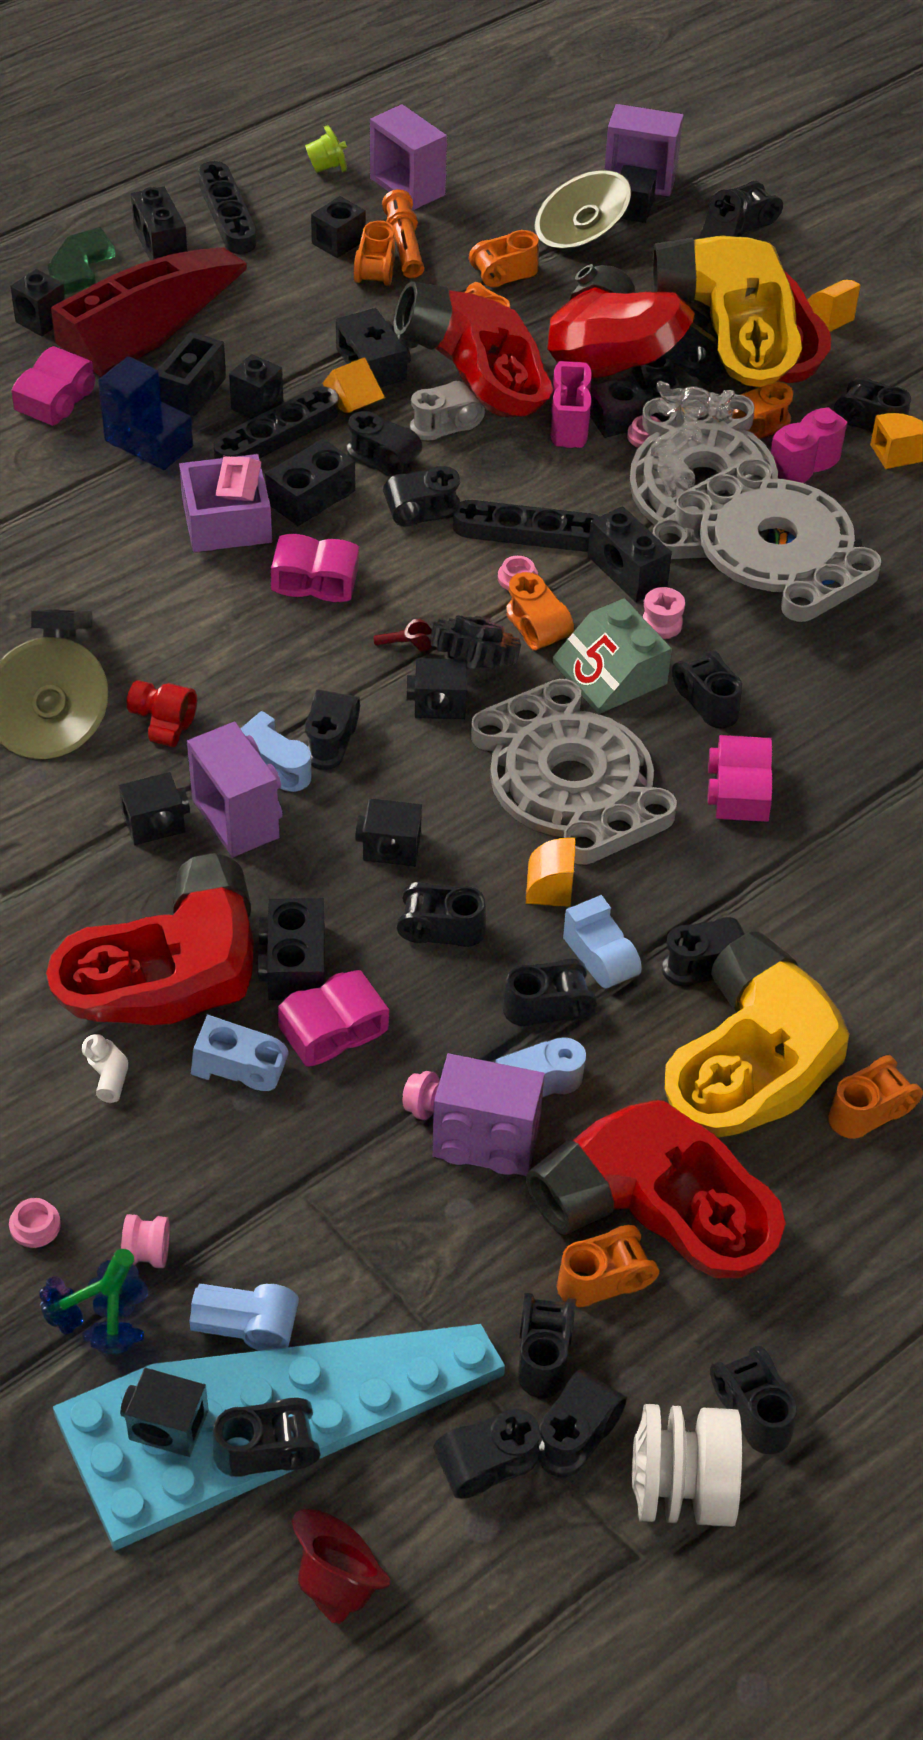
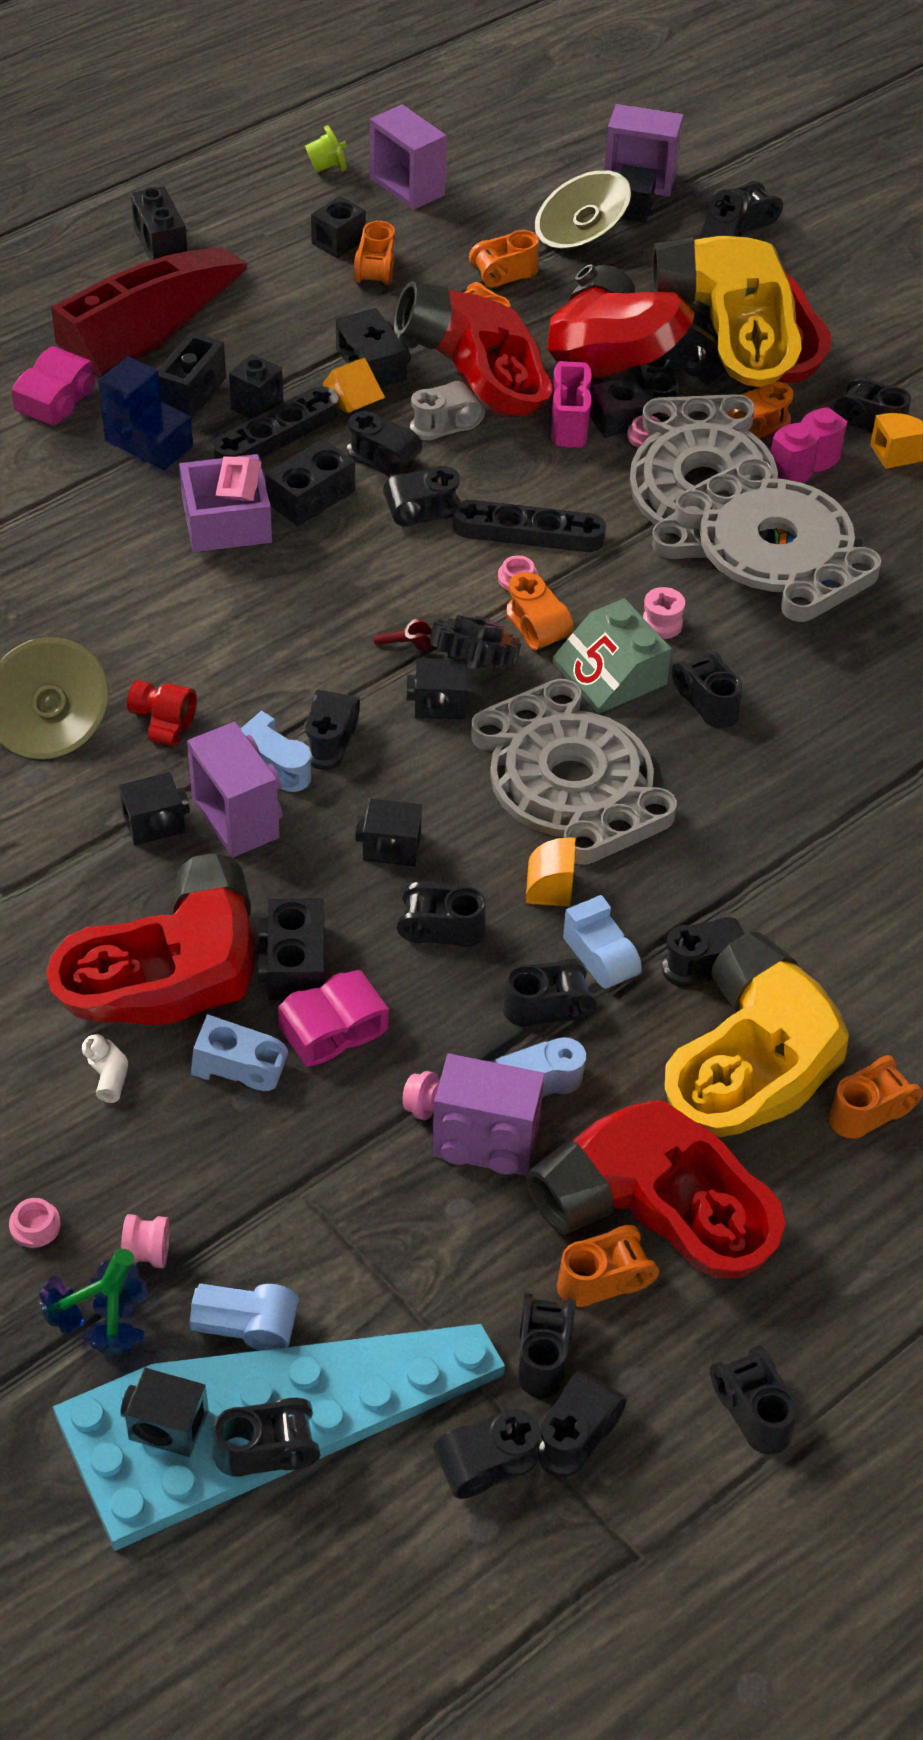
(33, 301): black brick -> none
(60, 622): black hinge -> none
(75, 255): clear green tile -> none
(227, 206): black beam -> none
(314, 567): dark pink brick -> none
(335, 1565): dark red piece -> none
(405, 224): orange pin -> none
(629, 553): black brick -> none
(689, 1465): white wheel -> none
(694, 404): clear piece -> none
(742, 778): dark pink brick -> none
(836, 303): light orange brick -> none

